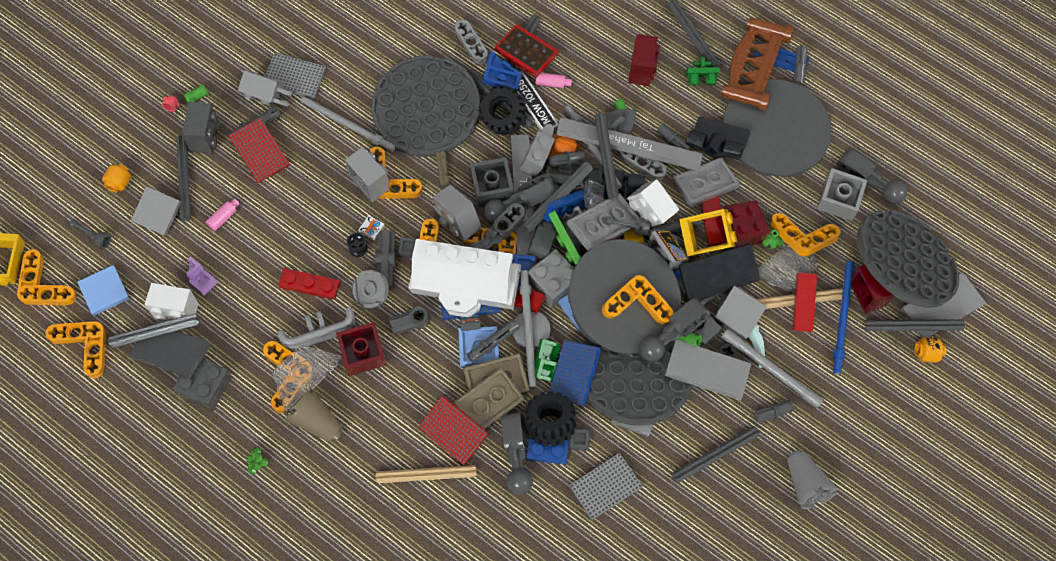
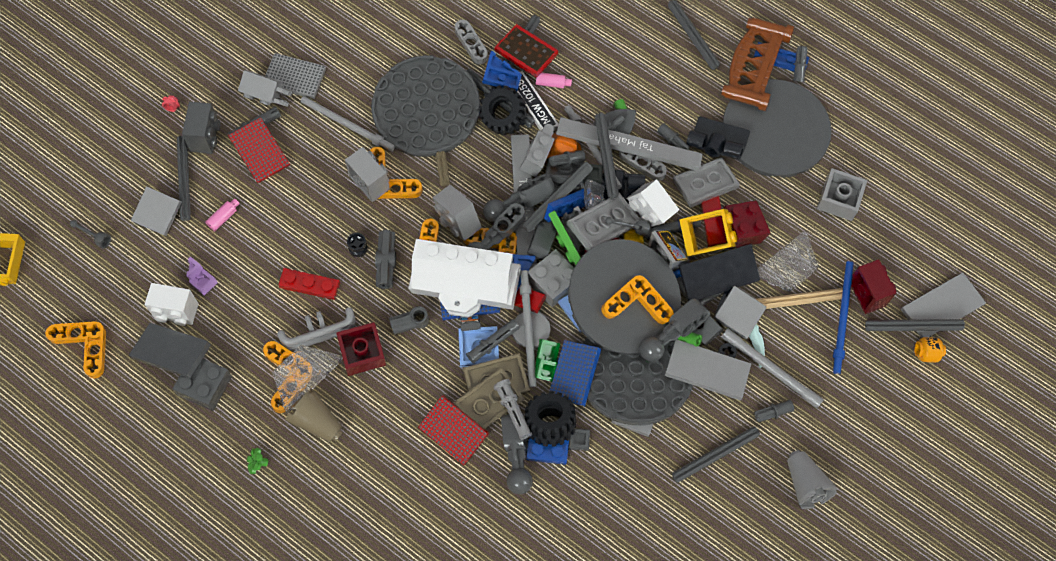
(34, 285): light orange beam -> none
(103, 290): light blue tile -> none
(116, 178): light orange head -> none
(154, 330): axle -> none
(195, 94): bright green pin -> none
(370, 288): light grey tile -> none
(371, 228): tile -> none
(406, 247): dark grey tile -> none
(426, 474): tan axle -> none
(491, 180): dark grey brick -> none
(509, 400): none -> light grey pin
(605, 486): light grey tile -> none
(644, 60): dark red brick -> none
(709, 72): green hips -> none
(773, 240): bright green plant -> none
(798, 244): light orange beam -> none
(804, 302): red tile -> none
(859, 166): dark grey beam -> none
(907, 259): dark grey tile -> none

